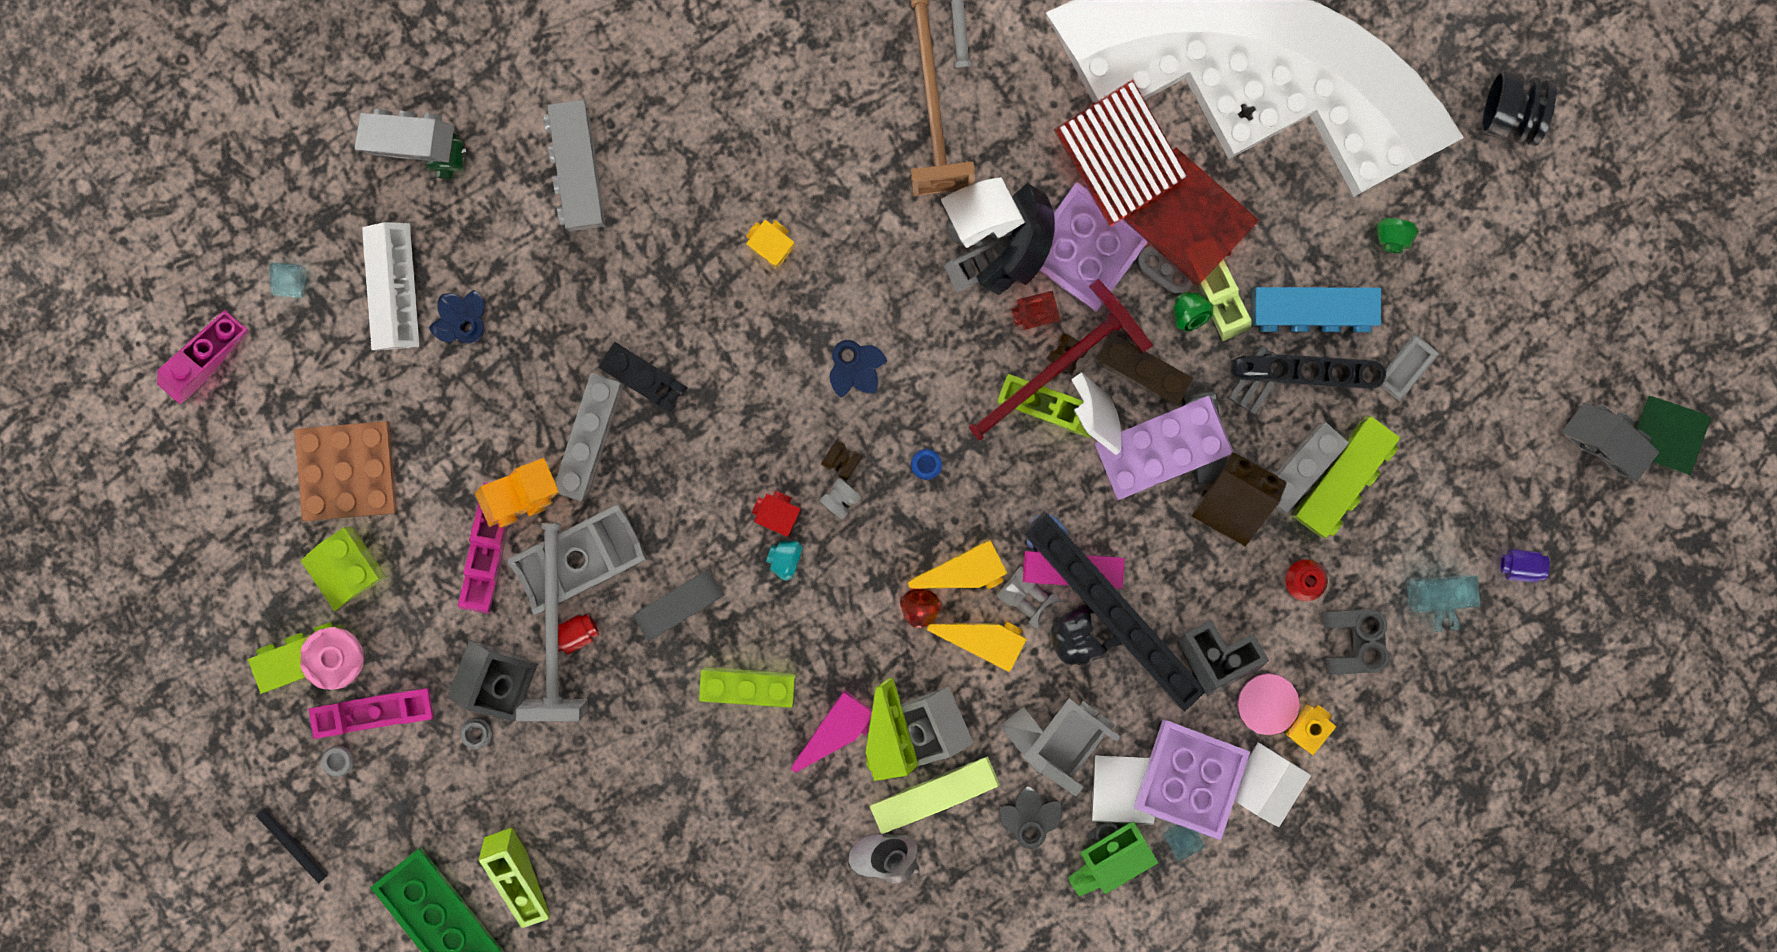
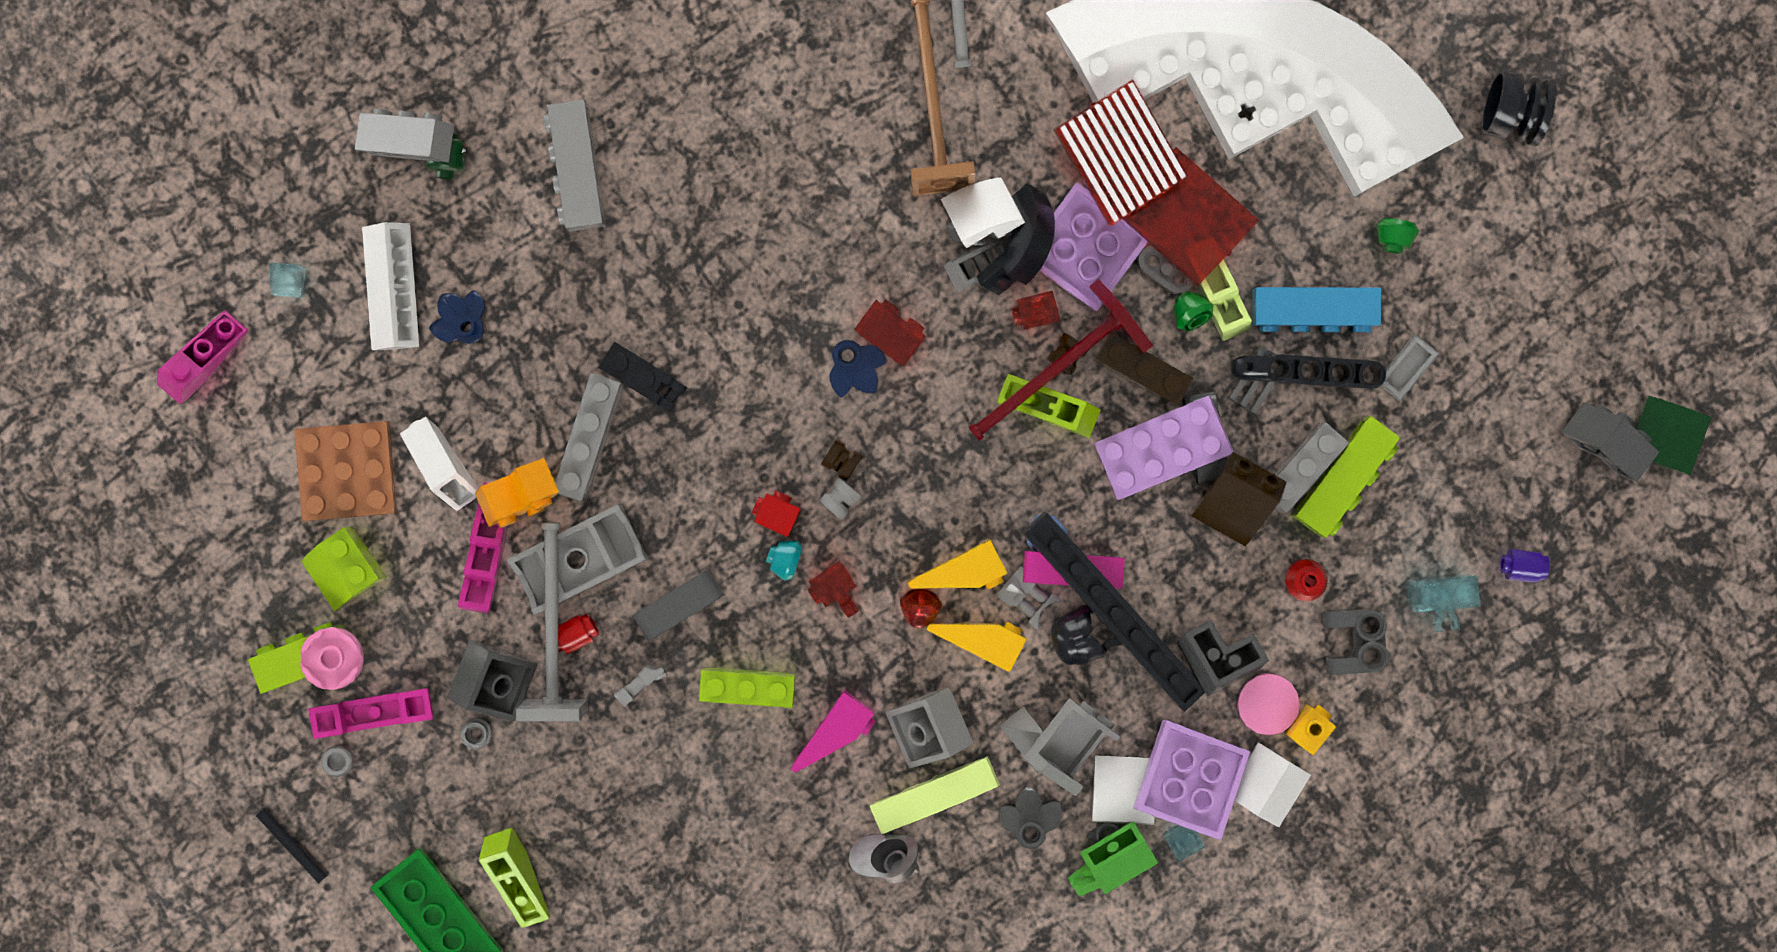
(439, 464): none -> white slope
(644, 678): none -> light grey piece
(770, 242): yellow brick -> none
(834, 585): none -> clear red brick
(889, 741): lime slope -> none
(890, 332): none -> clear red brick
(926, 464): blue plate -> none
(1098, 414): white slope -> none

